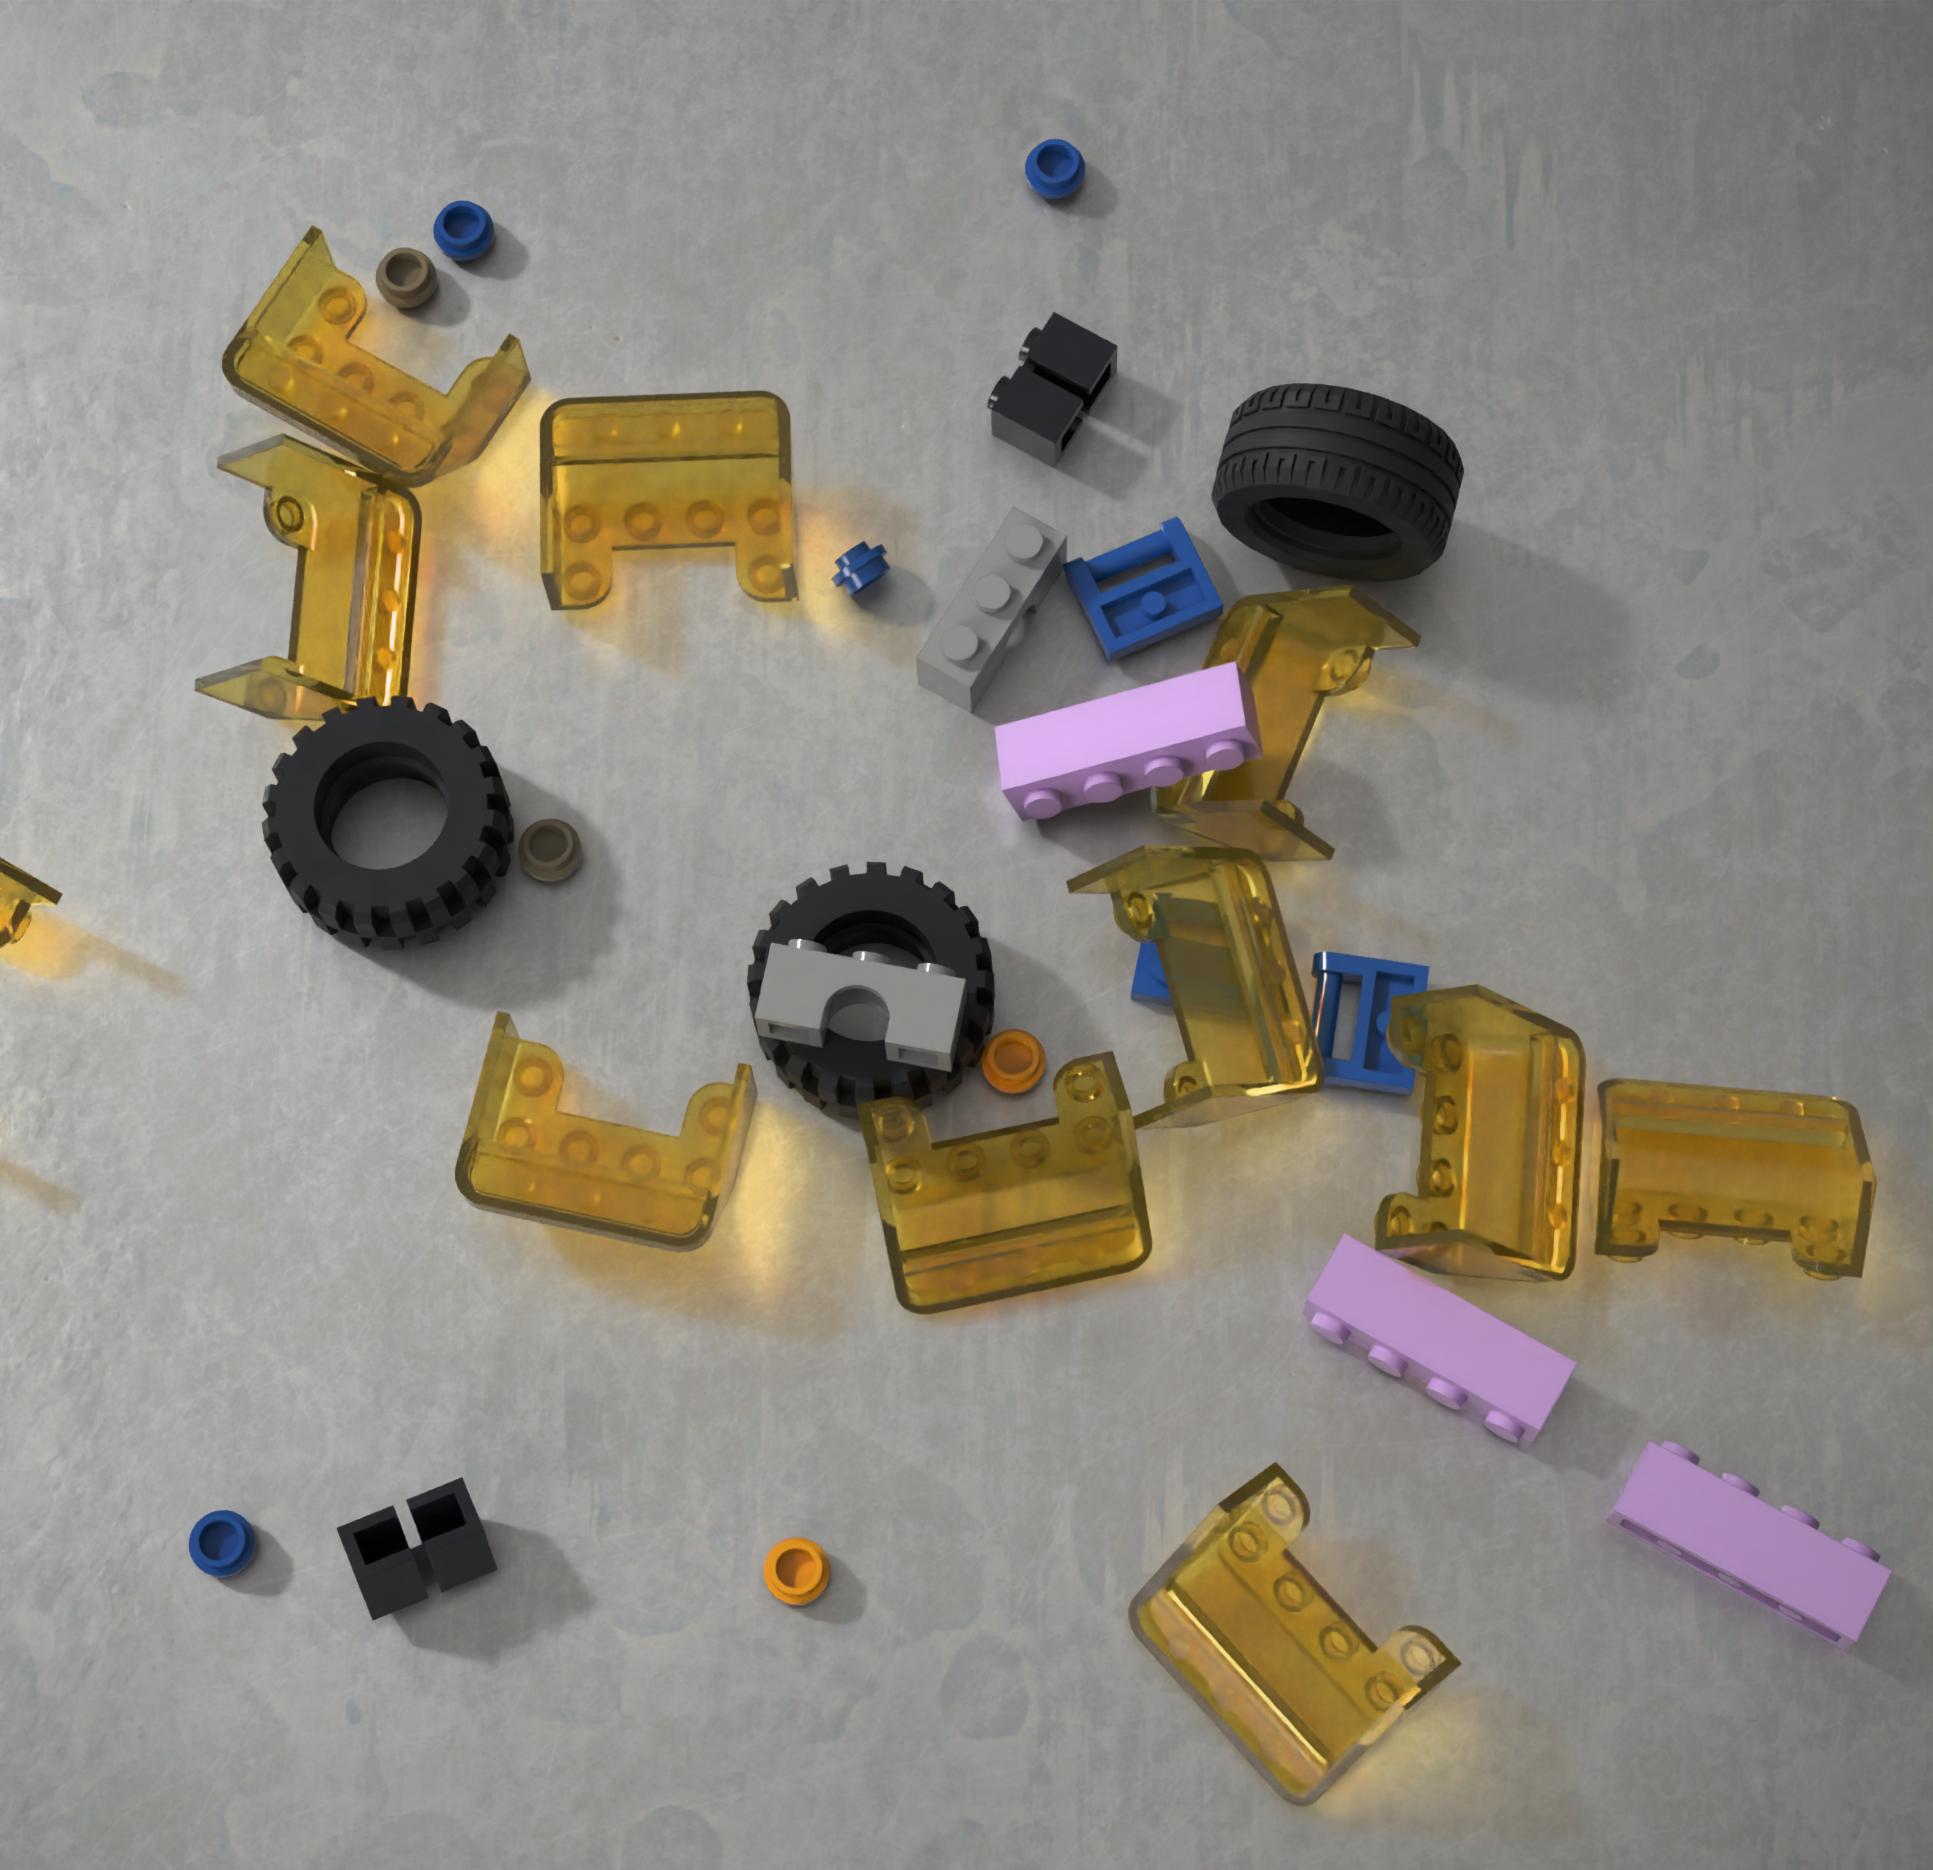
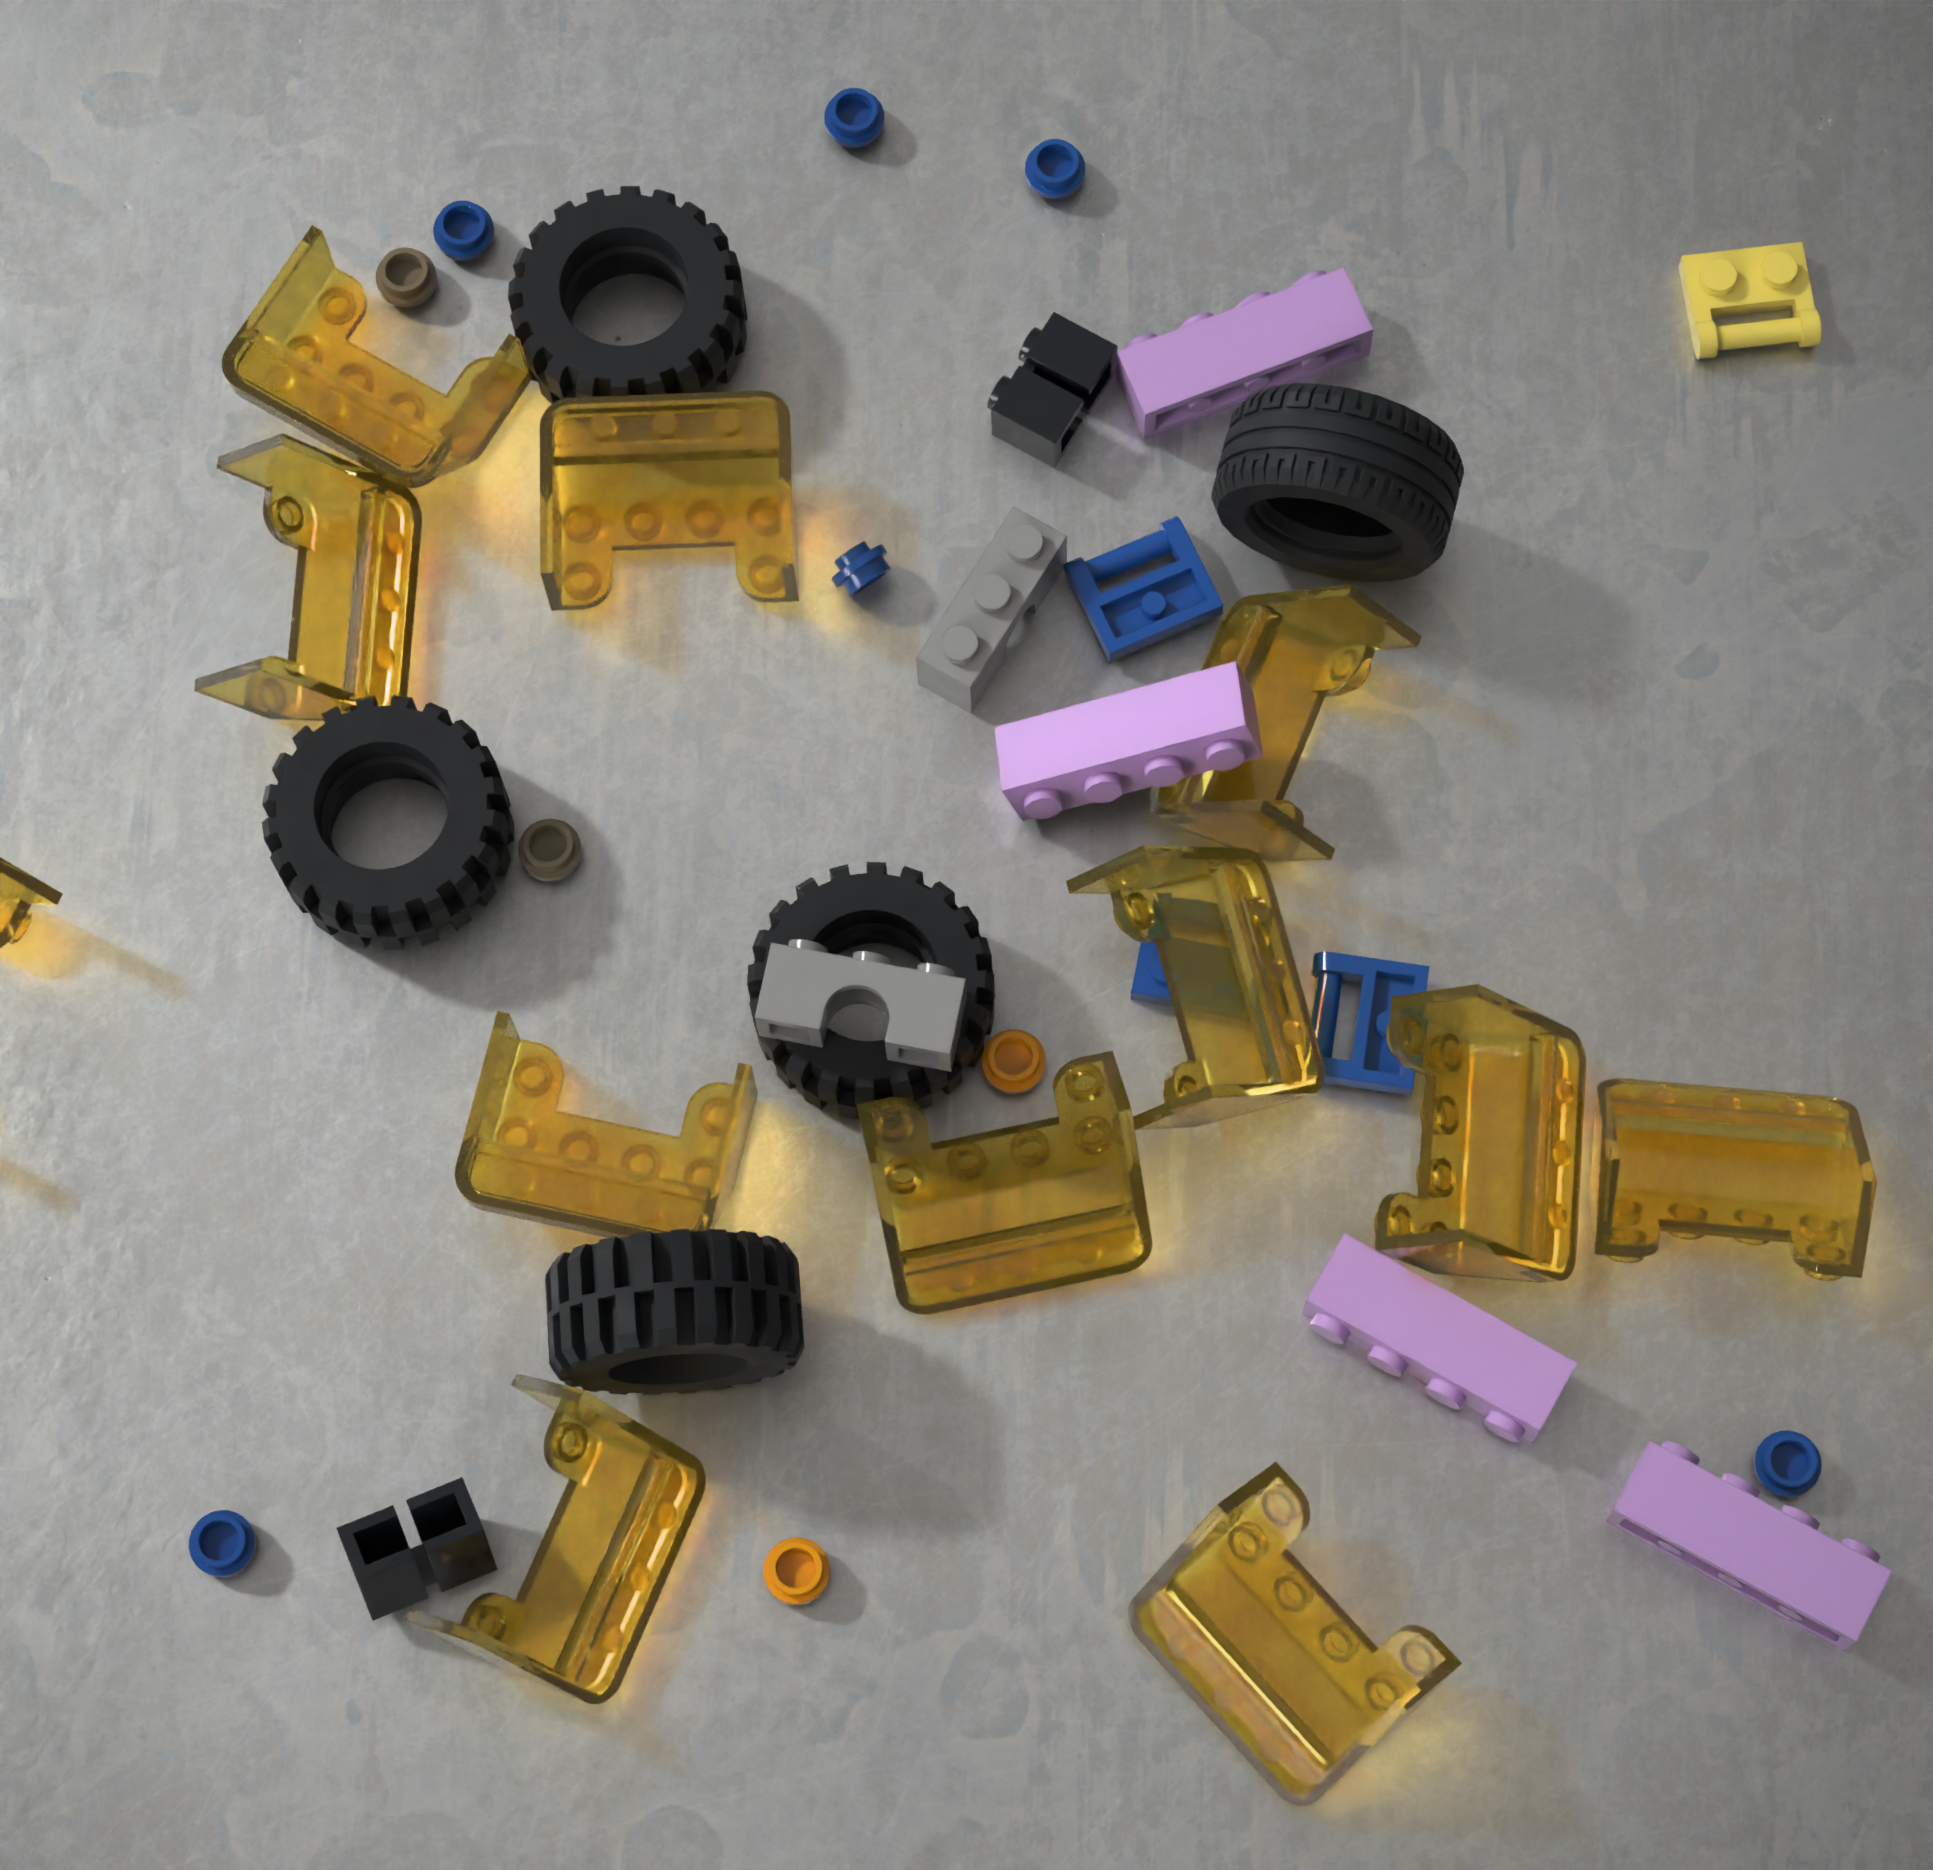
(599, 1557): none -> clear yellow windscreen
(621, 238): none -> black tyre
(674, 1312): none -> black tyre
(854, 118): none -> blue plate
(1233, 354): none -> lavender brick
(1746, 284): none -> light yellow plate
(1787, 1464): none -> blue plate

